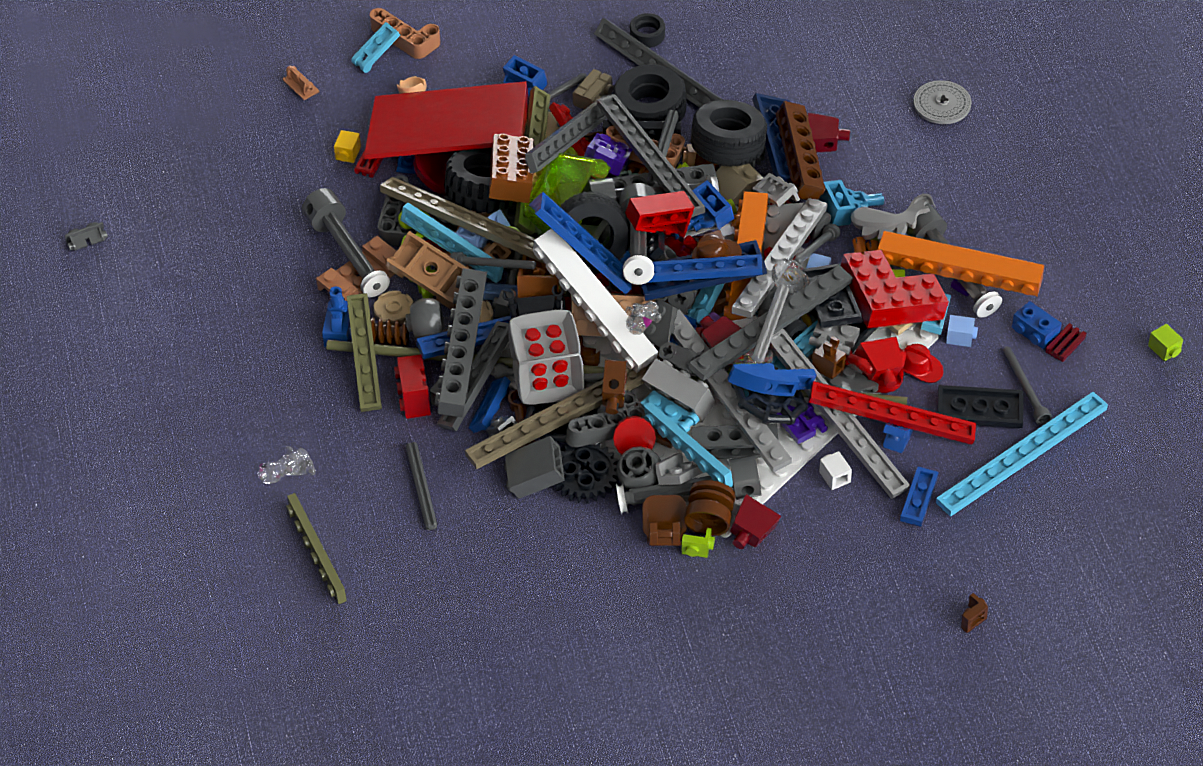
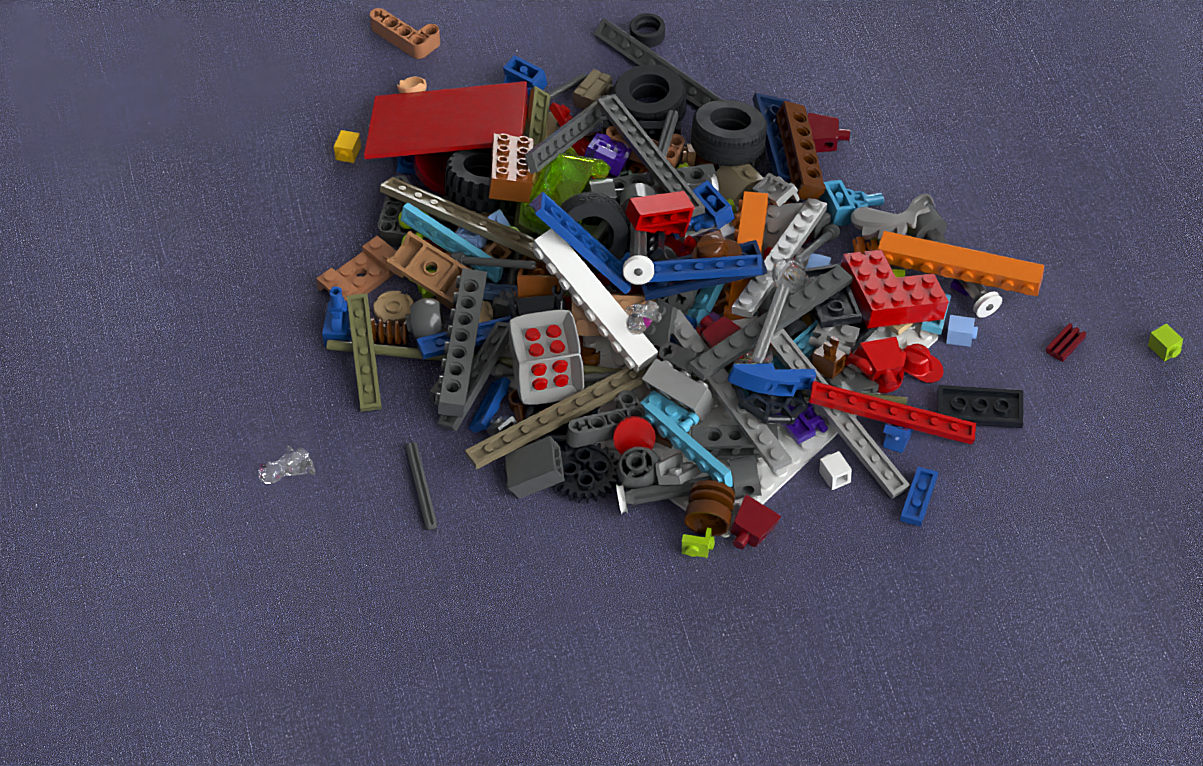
(77, 238): dark grey hinge -> none
(299, 83): nougat hinge -> none
(318, 553): olive plate -> none
(325, 214): dark grey piece -> none
(367, 170): red tile -> none
(375, 47): medium azure plate -> none
(412, 386): red wedge -> none
(614, 385): reddish brown torso -> none
(664, 520): reddish brown piece -> none
(929, 98): light grey piece -> none
(974, 614): reddish brown bracket -> none
(1021, 454): medium azure plate -> none
(1036, 325): blue brick -> none
(1041, 414): dark grey piece -> none

